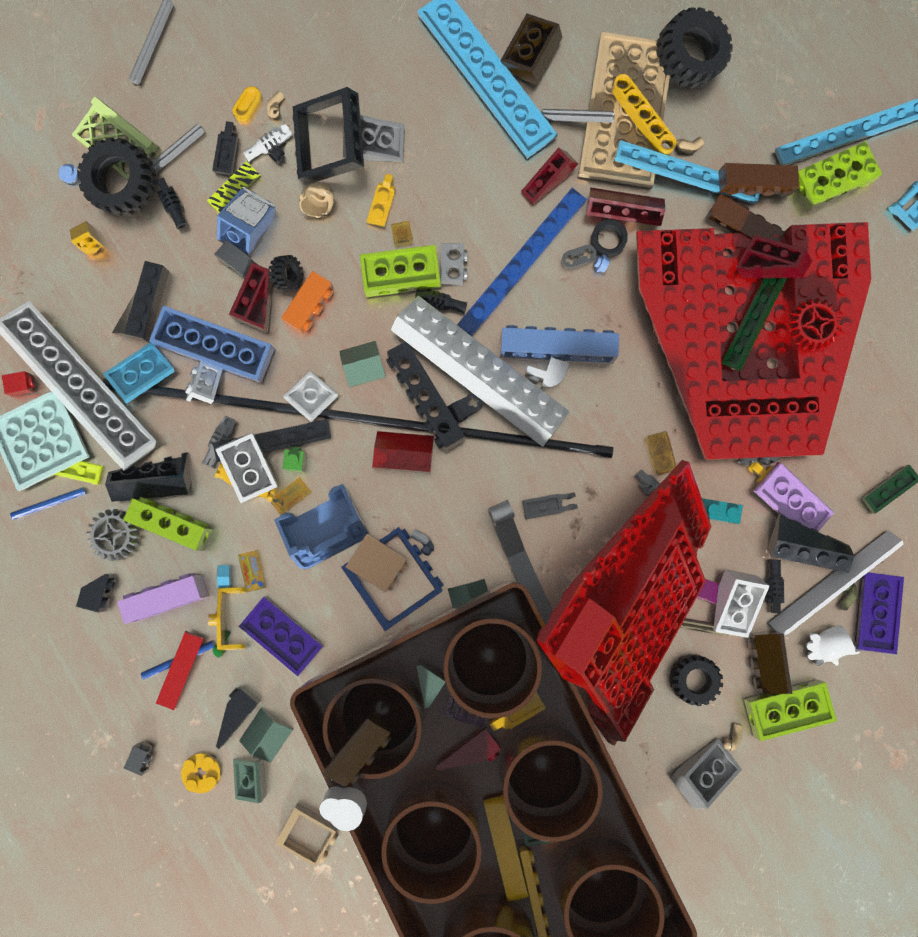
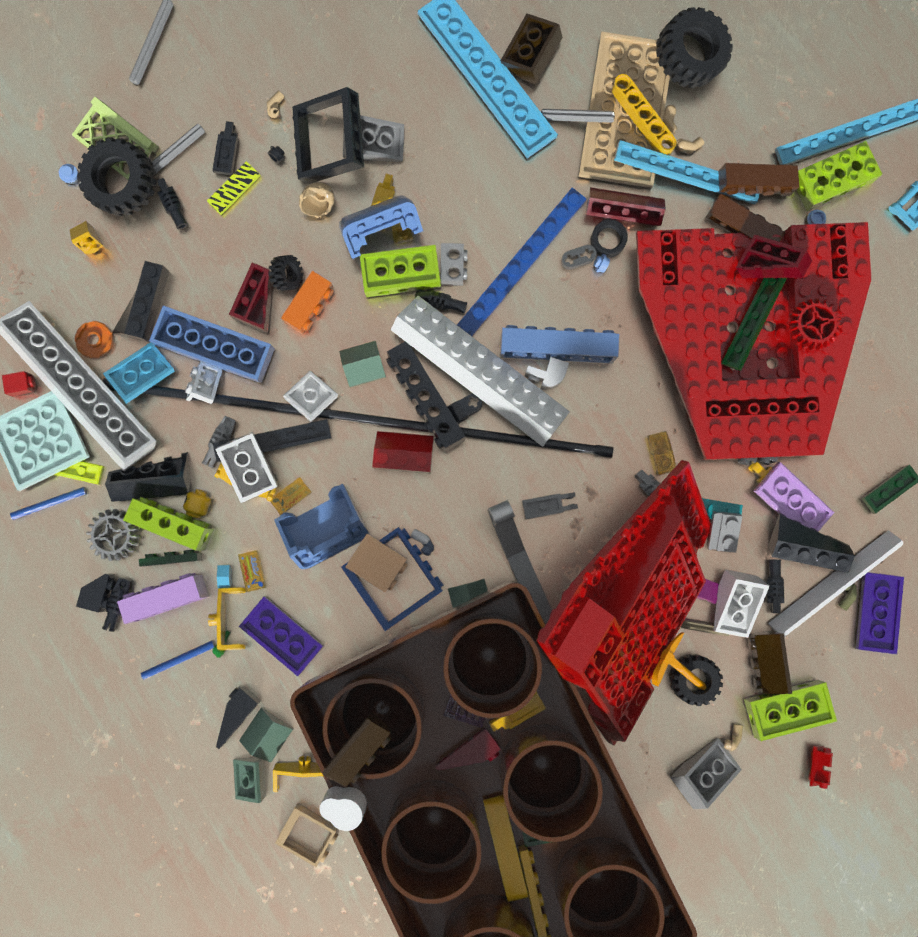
(102, 347): none -> orange tile
(113, 612): none -> black hinge
(139, 758): dark grey brick -> none
(170, 558): none -> dark green plate
(179, 670): red tile -> none
(197, 503): none -> yellow head
(207, 763): yellow plate -> none
(234, 258): dark grey slope -> none
(245, 220): medium blue slope -> none
(247, 103): yellow tile -> none
(272, 138): white hinge -> none
(294, 460): bright green brick -> none
(303, 768): none -> yellow piece
(378, 217): none -> medium blue windscreen
(430, 682): sand green slope -> none
(549, 175): dark red slope -> none
(668, 658): none -> light orange piece
(669, 114): none -> tan arm
(724, 531): none -> light grey plate
(816, 217): none -> light blue plate
(820, 757): none -> red hinge
(830, 645): white piece -> none

